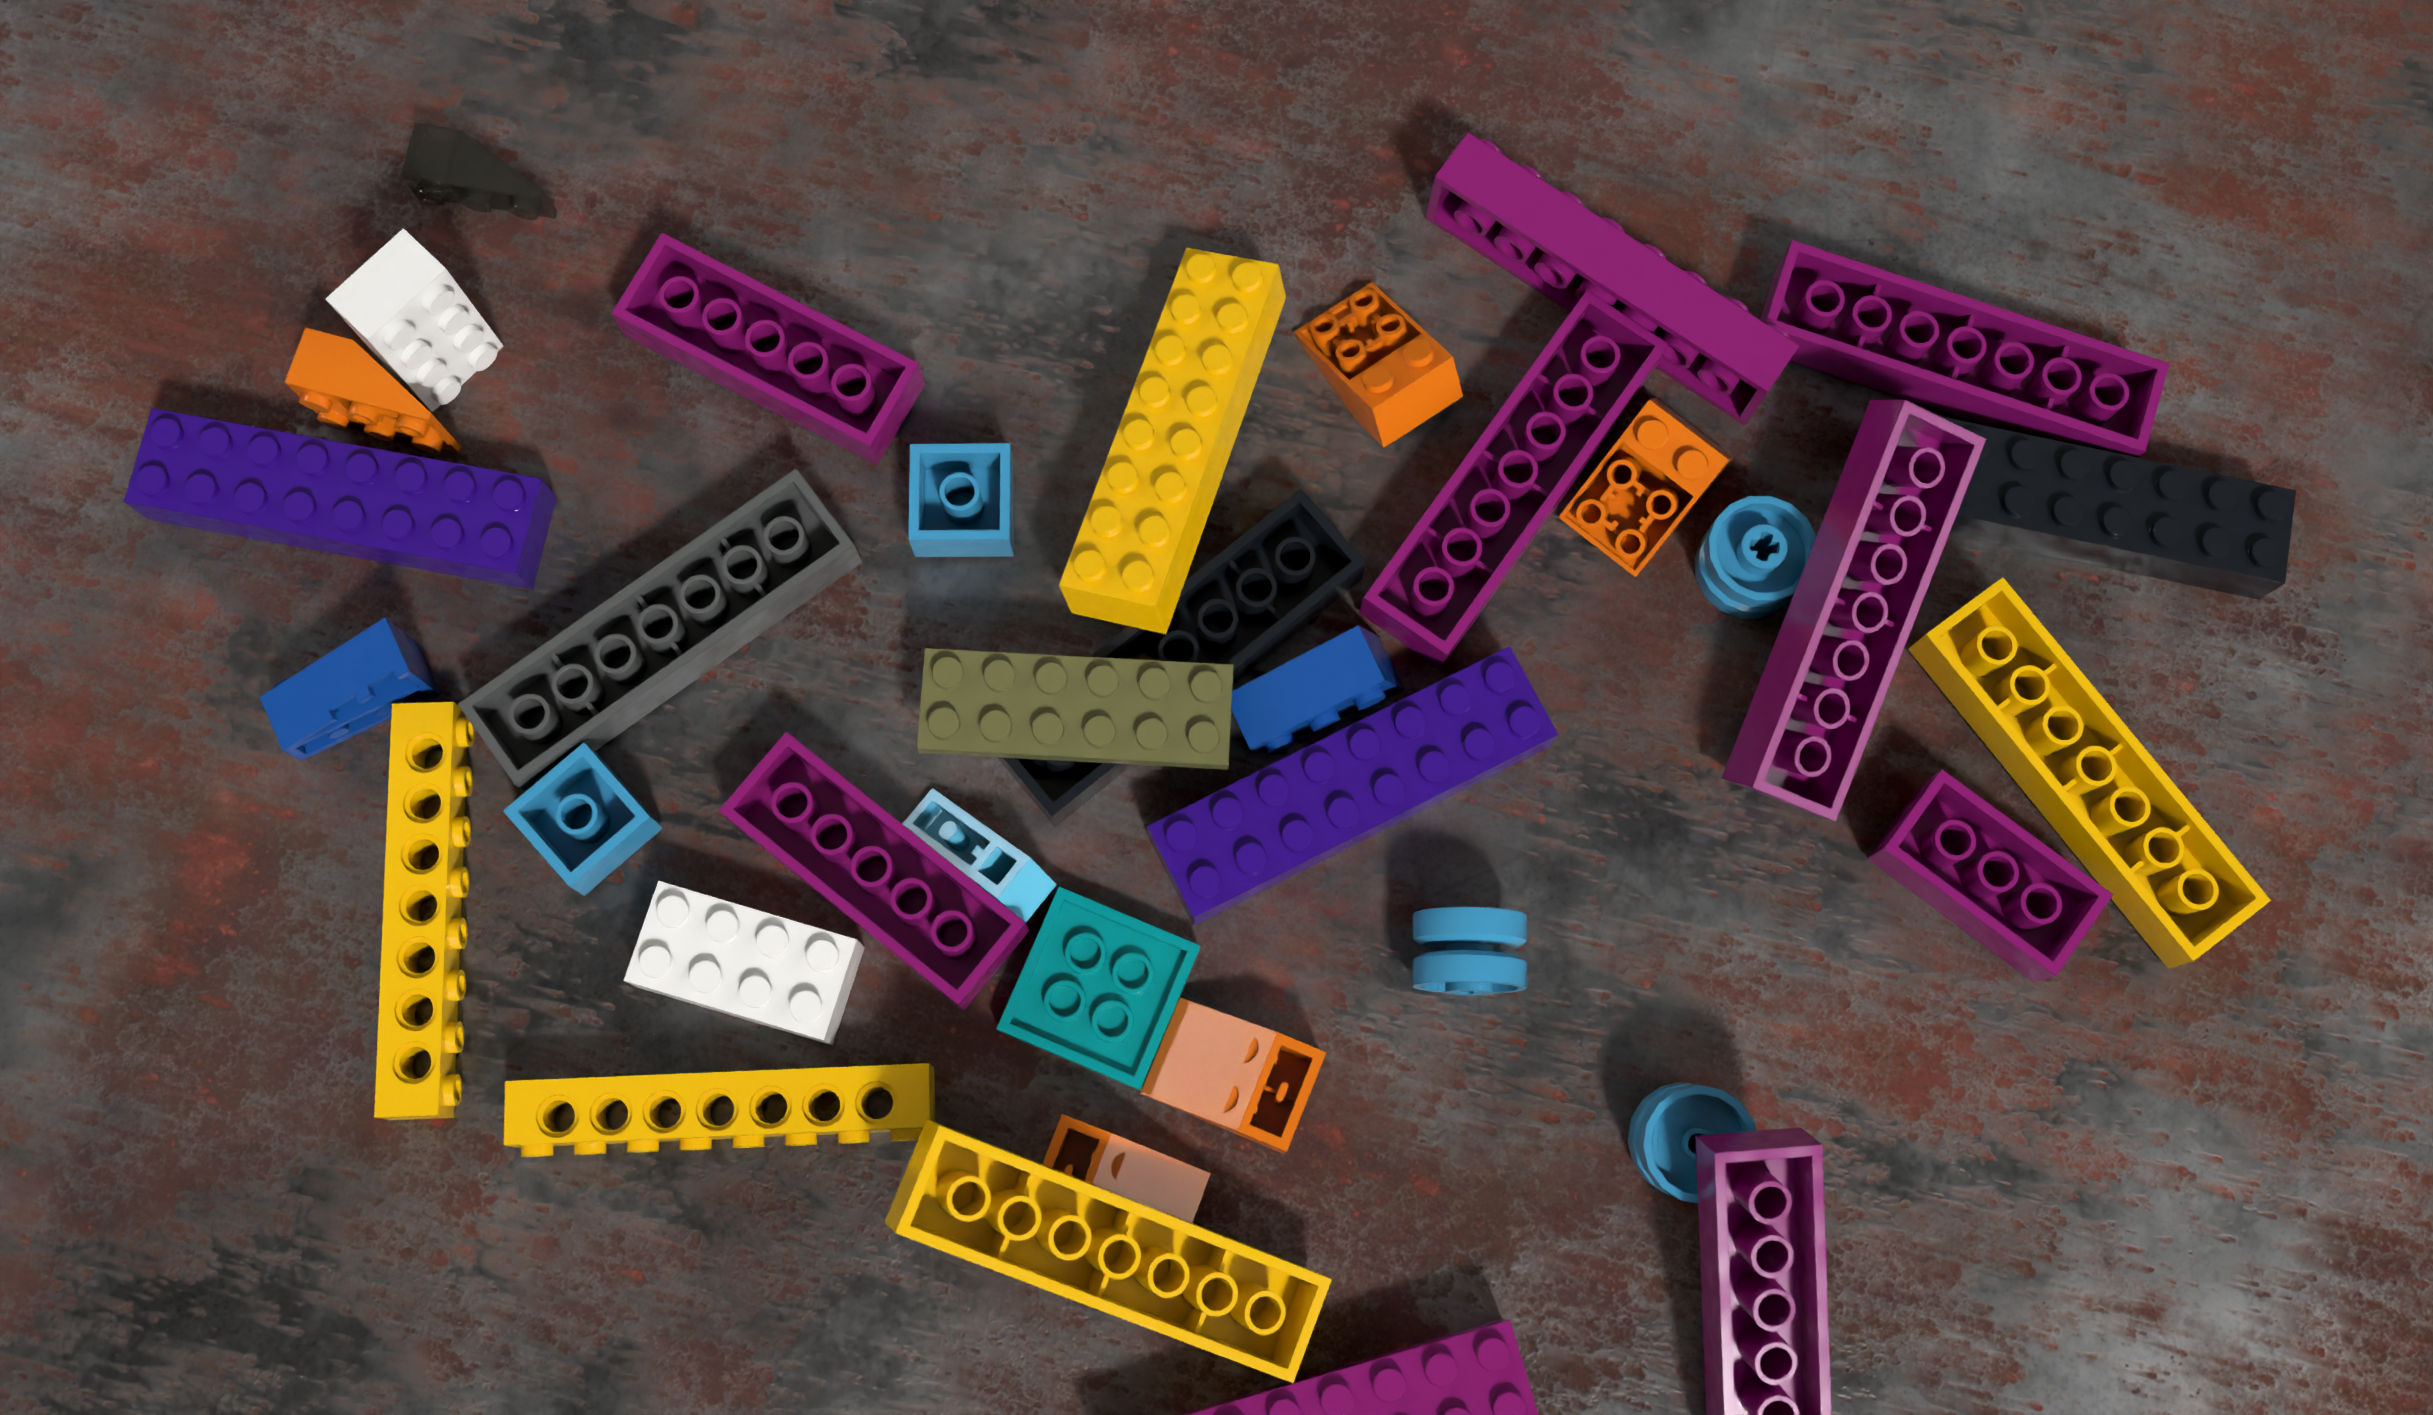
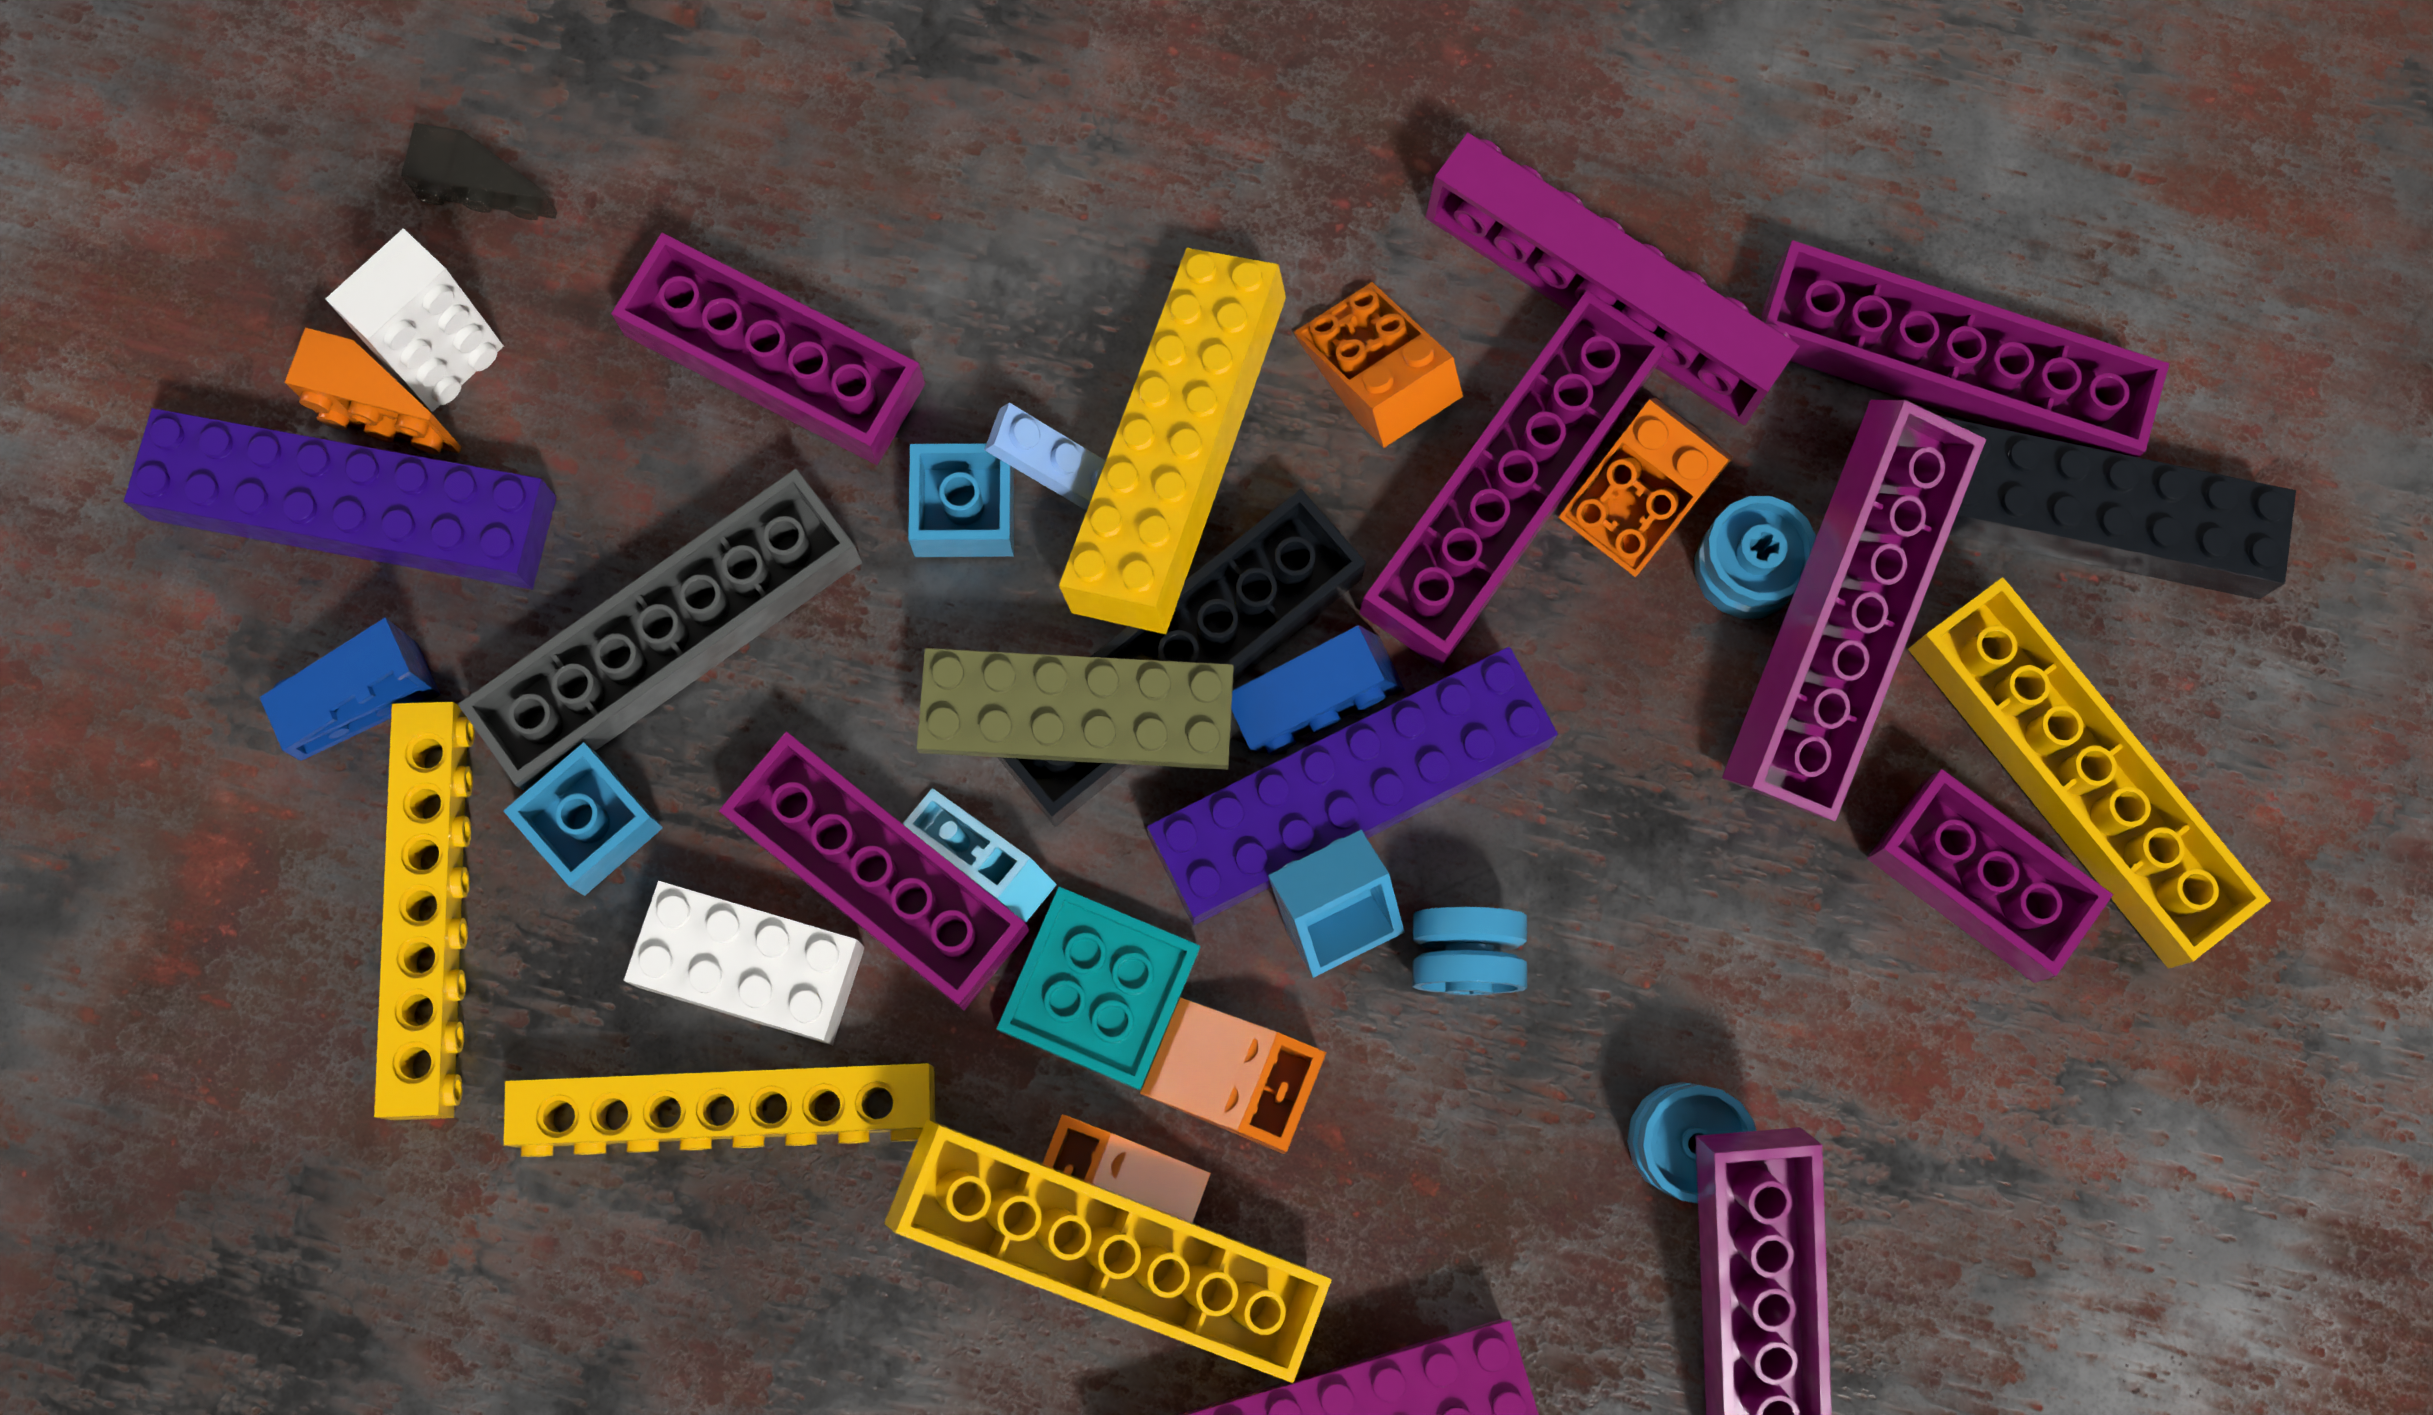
(1045, 455): none -> light blue plate
(1337, 903): none -> dark azure piece

